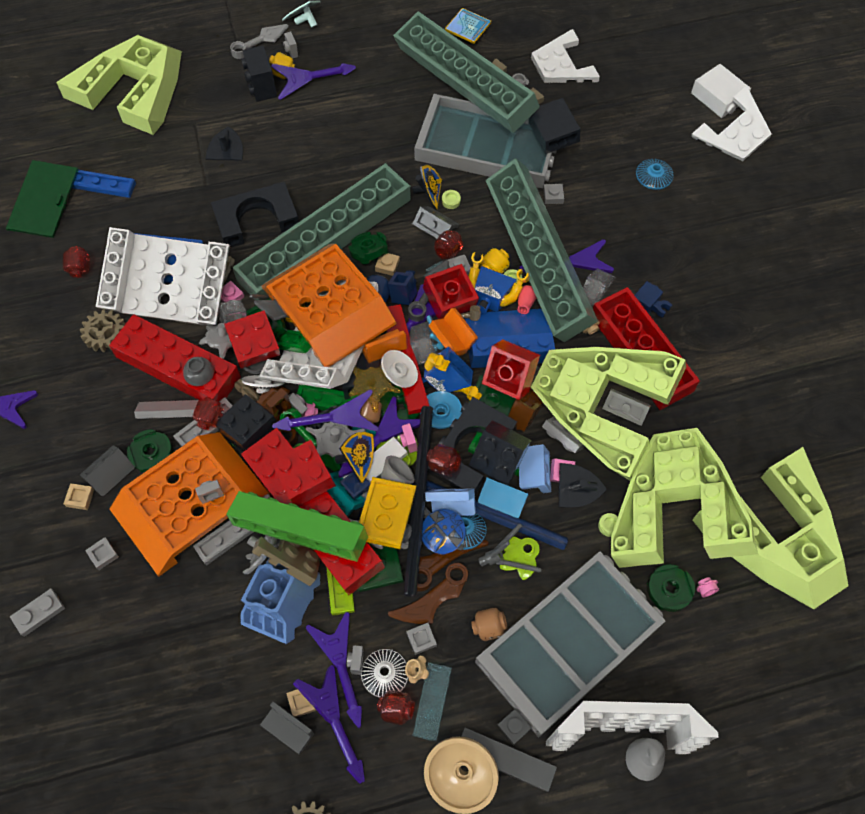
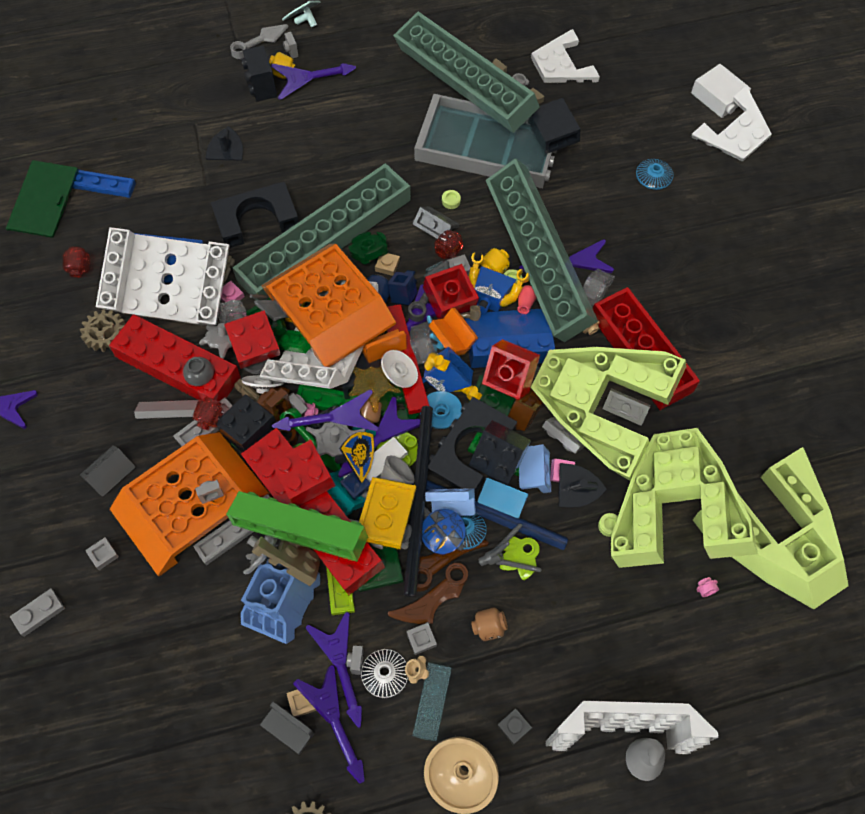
(78, 496): tan plate -> none
(139, 58): yellowish green piece -> none
(139, 446): dark green plate -> none
(396, 707): clear red head -> none
(408, 439): bright pink plate -> none
(429, 182): shield -> none
(443, 459): clear red head -> none
(468, 25): piece -> none
(516, 762): dark grey tile -> none
(553, 193): light grey plate -> none
(569, 642): clear light blue window -> none
(650, 296): dark blue brick -> none
(677, 577): dark green plate -> none

